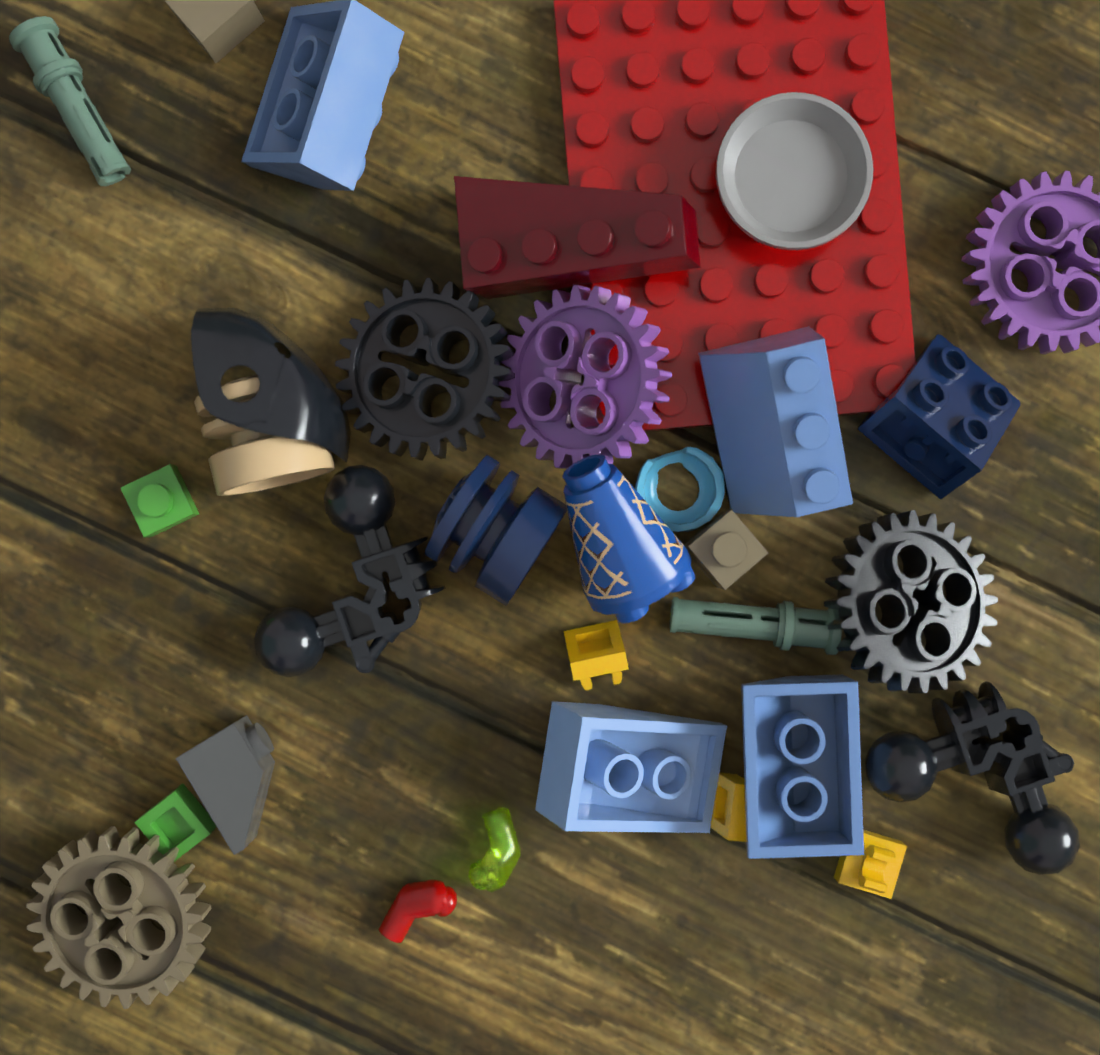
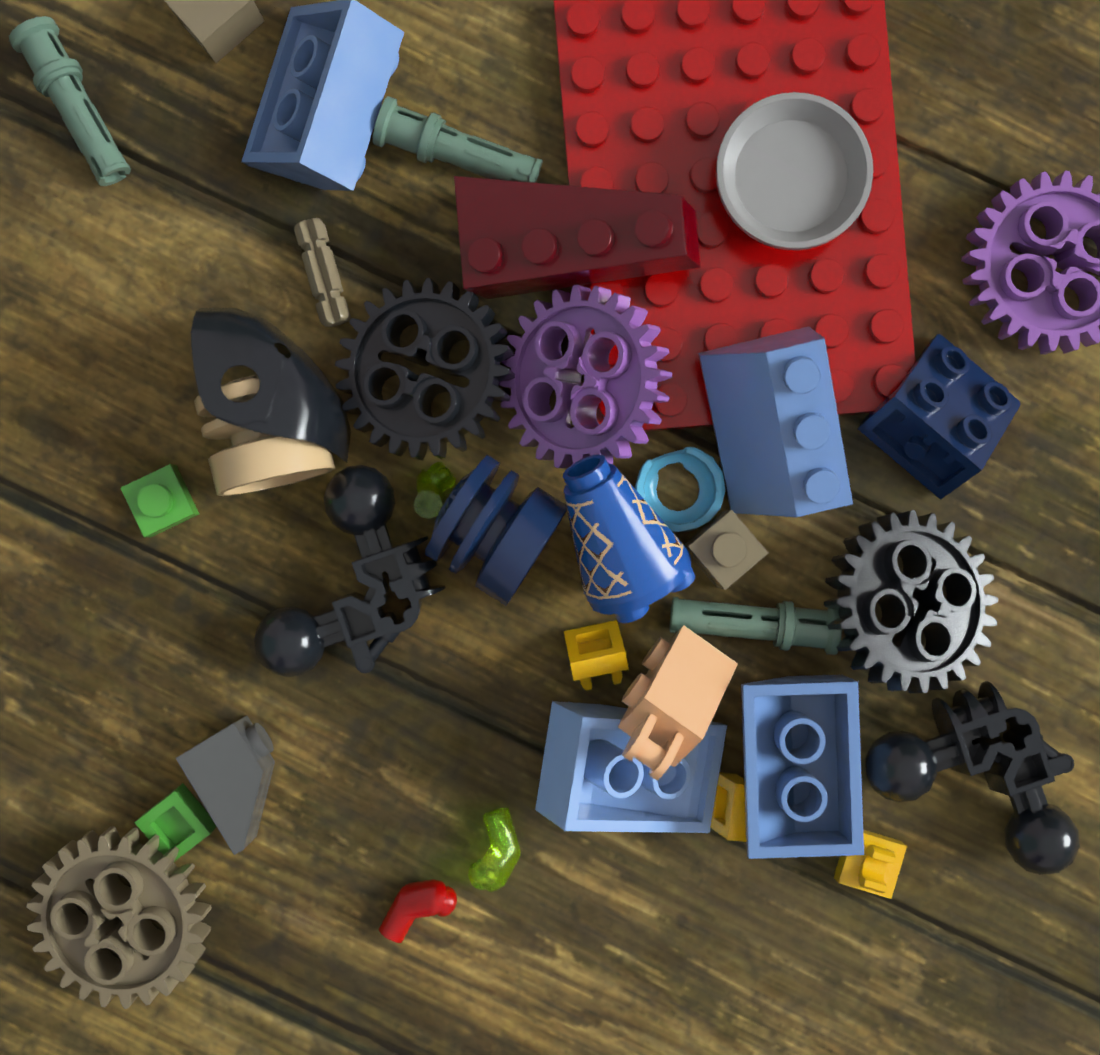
(322, 272): none -> dark tan axle
(430, 489): none -> clear neon green arm
(433, 139): none -> sand green pin
(674, 700): none -> light nougat brick

